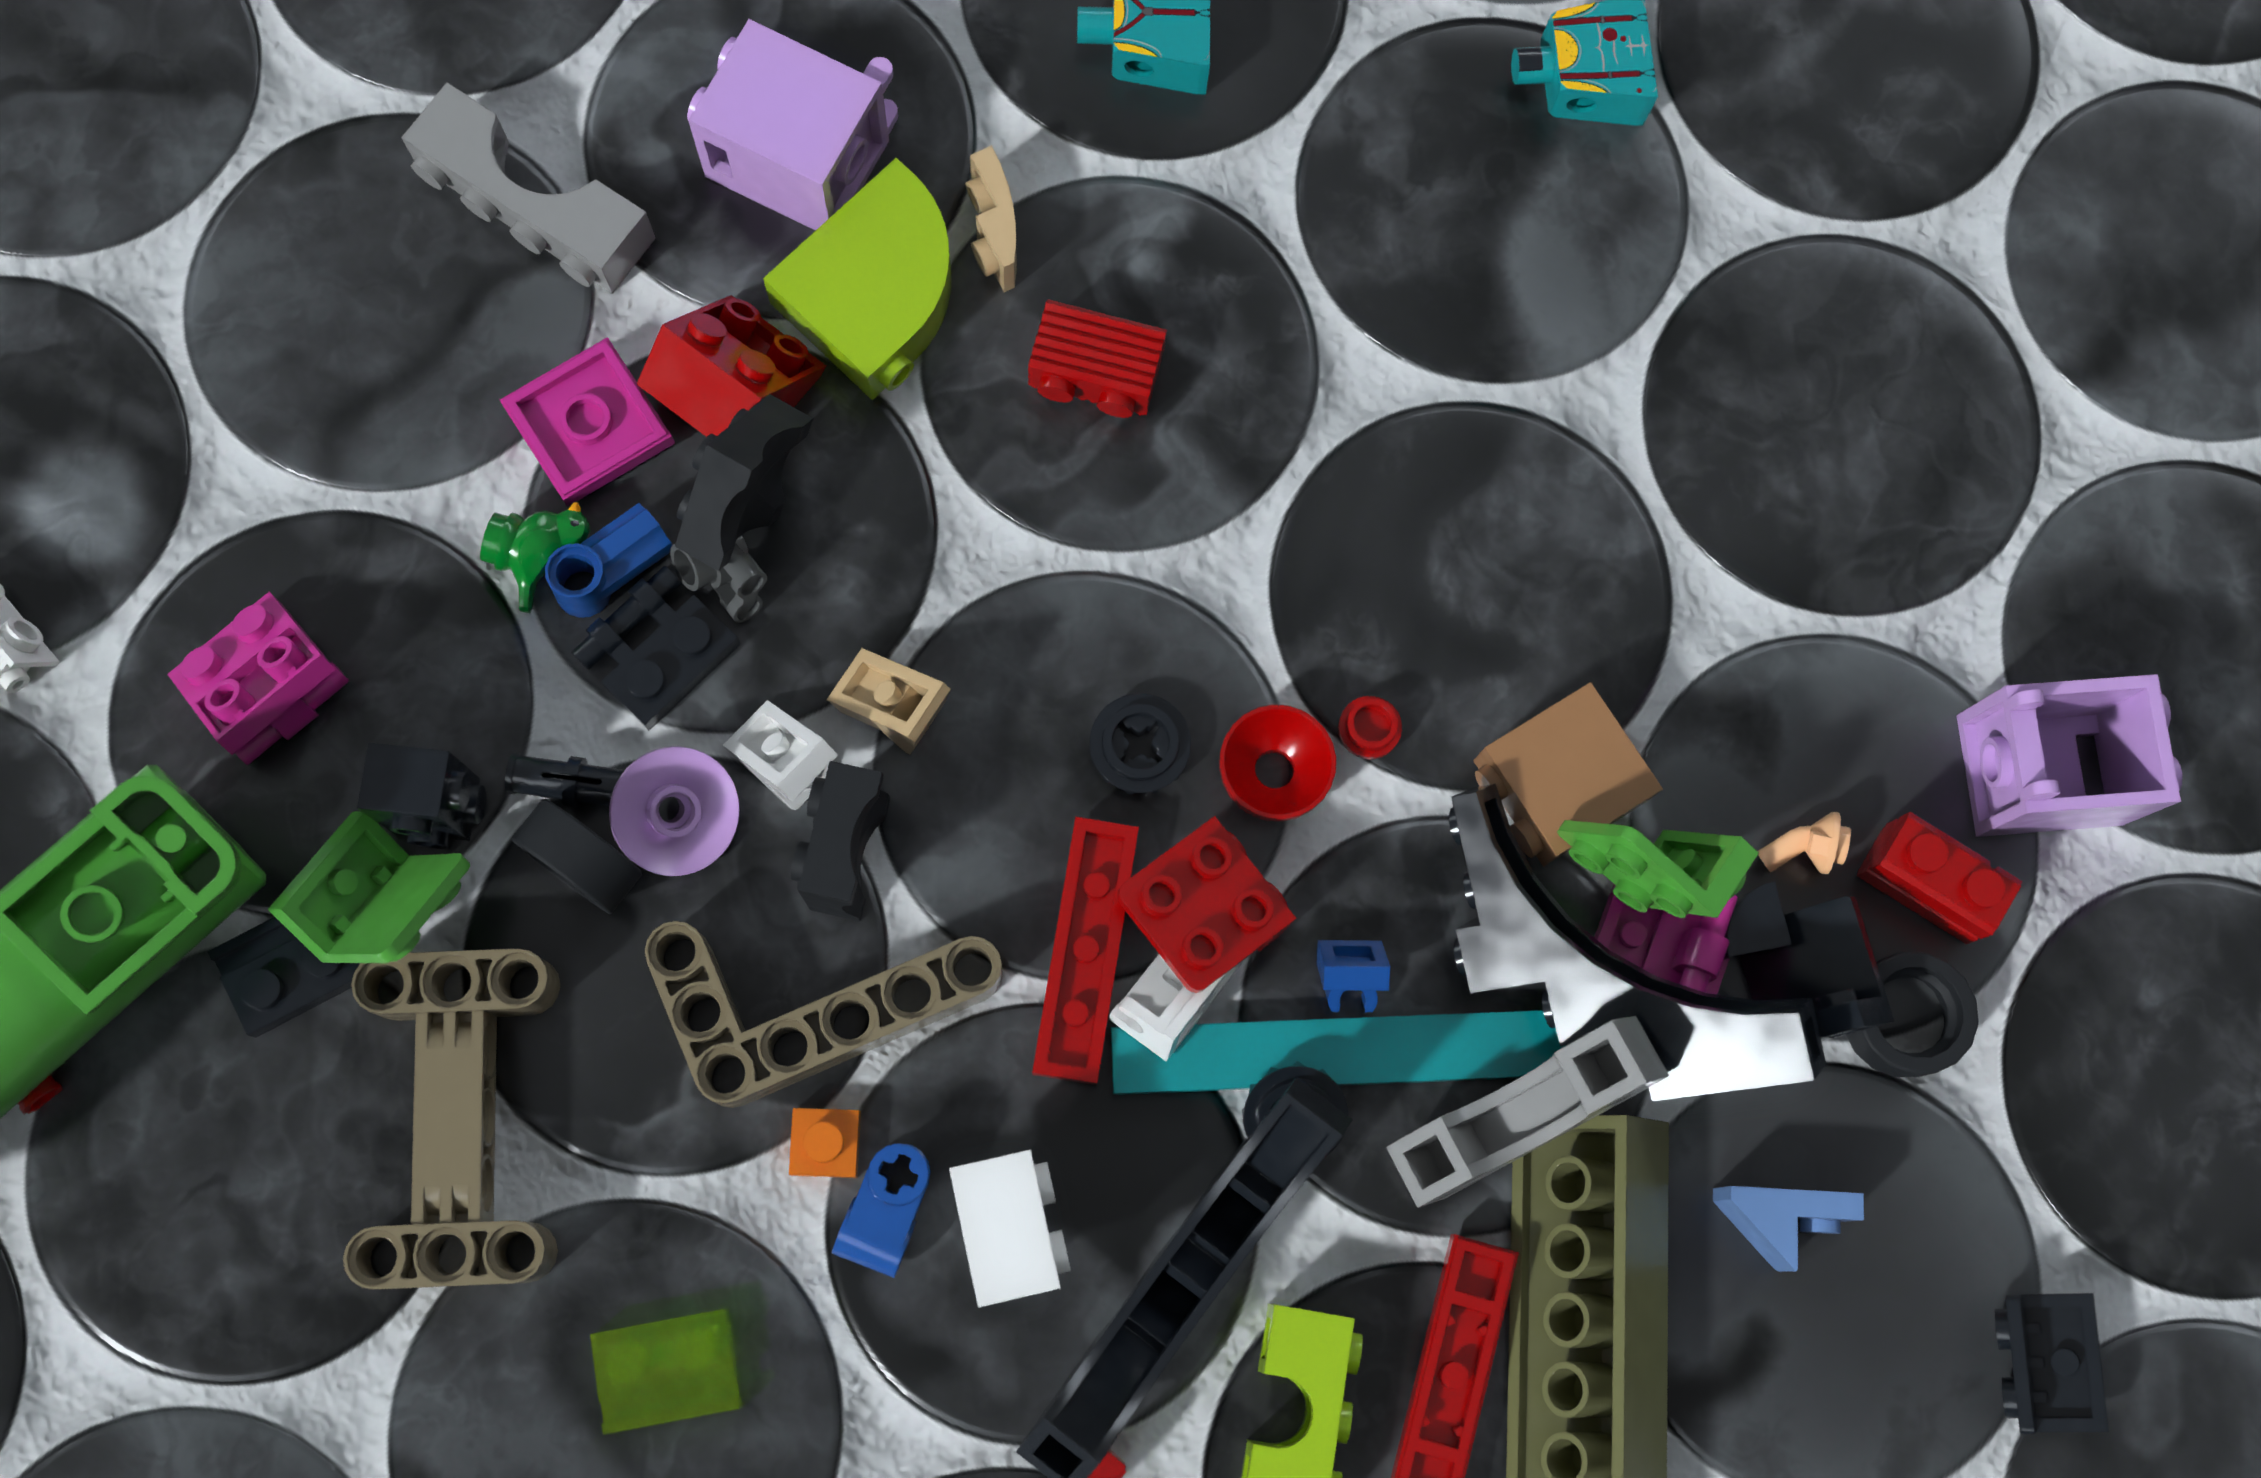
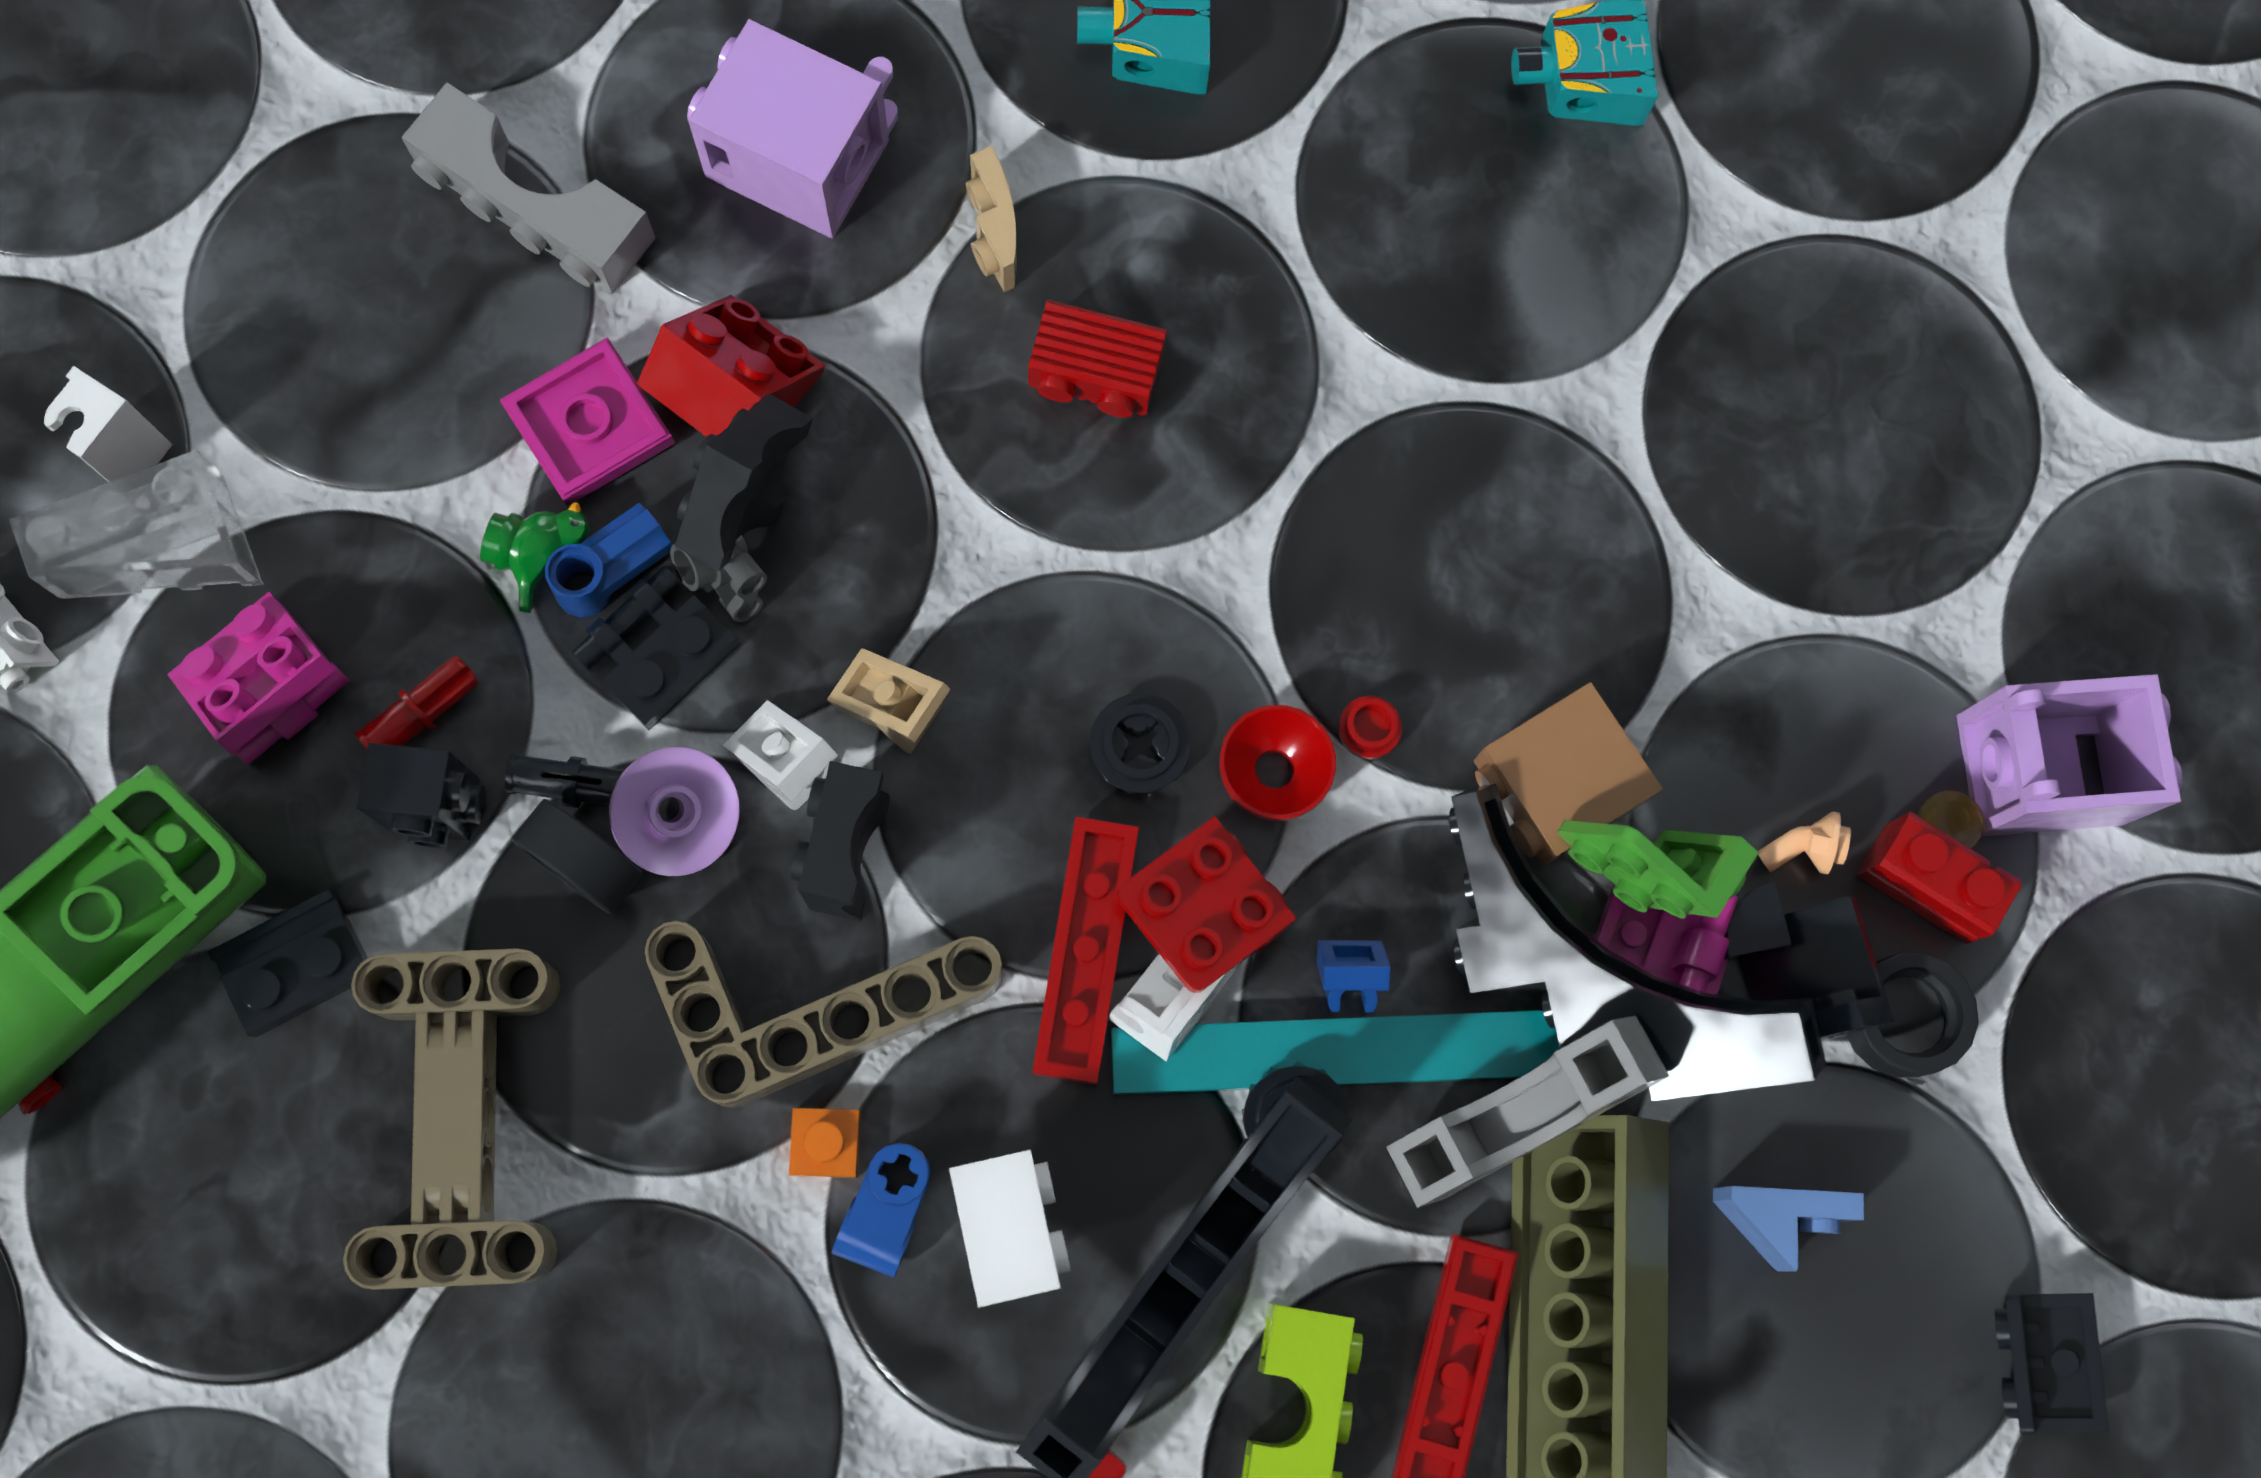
(113, 435): none -> white hinge
(139, 533): none -> clear wedge
(366, 895): bright green bracket -> none
(420, 706): none -> red axle
(666, 1371): clear neon green plate -> none
(871, 281): lime brick -> none
(1955, 816): none -> clear yellow plate

